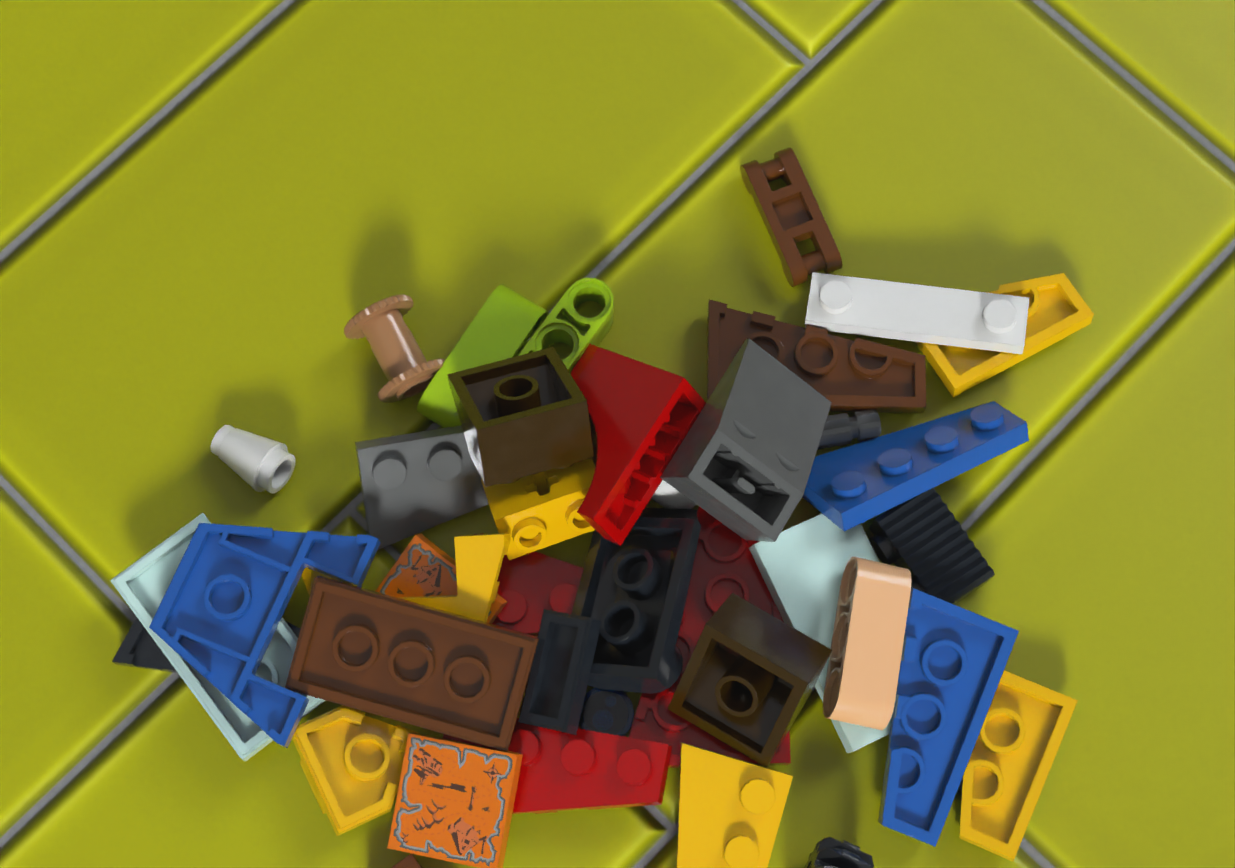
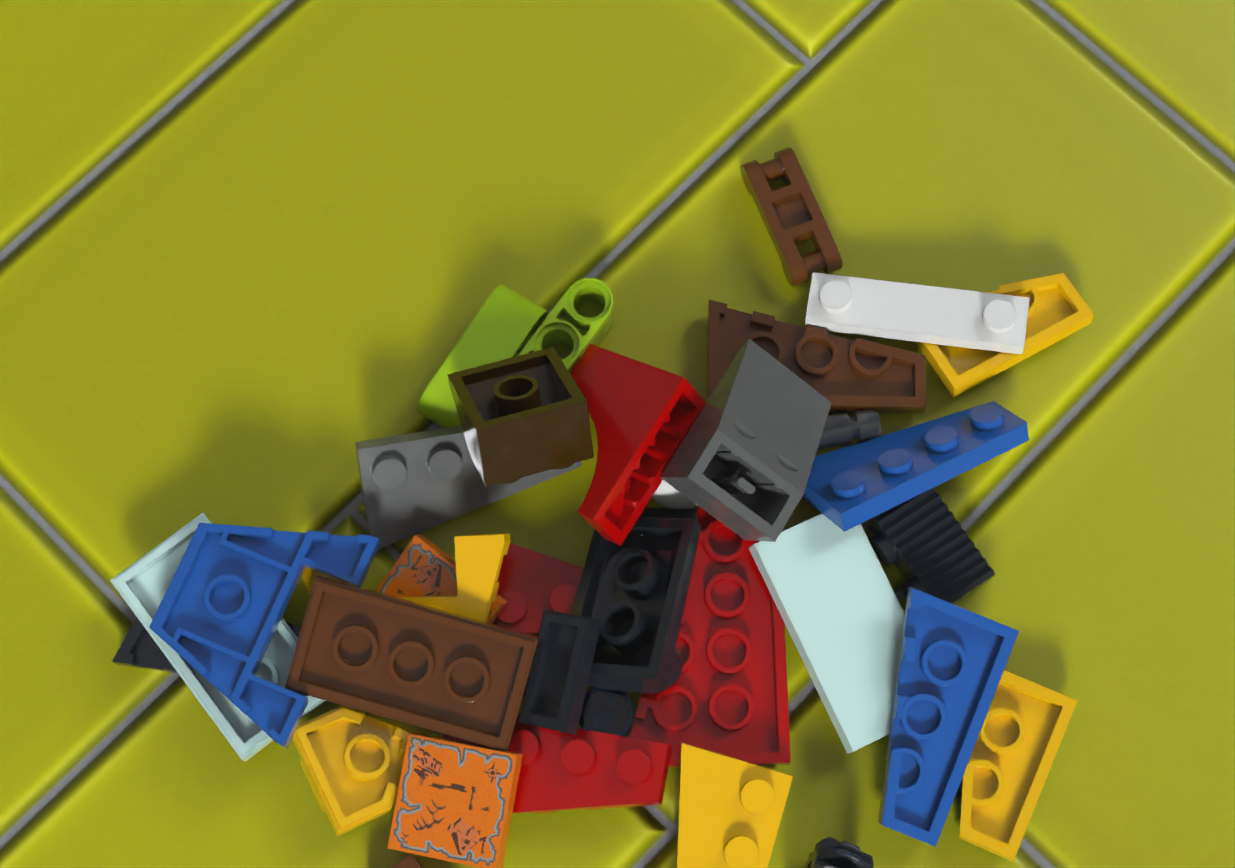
(256, 459): white cone -> none
(394, 347): medium nougat hose -> none
(541, 507): yellow brick -> none
(748, 679): dark brown slope -> none
(867, 643): light nougat beam -> none

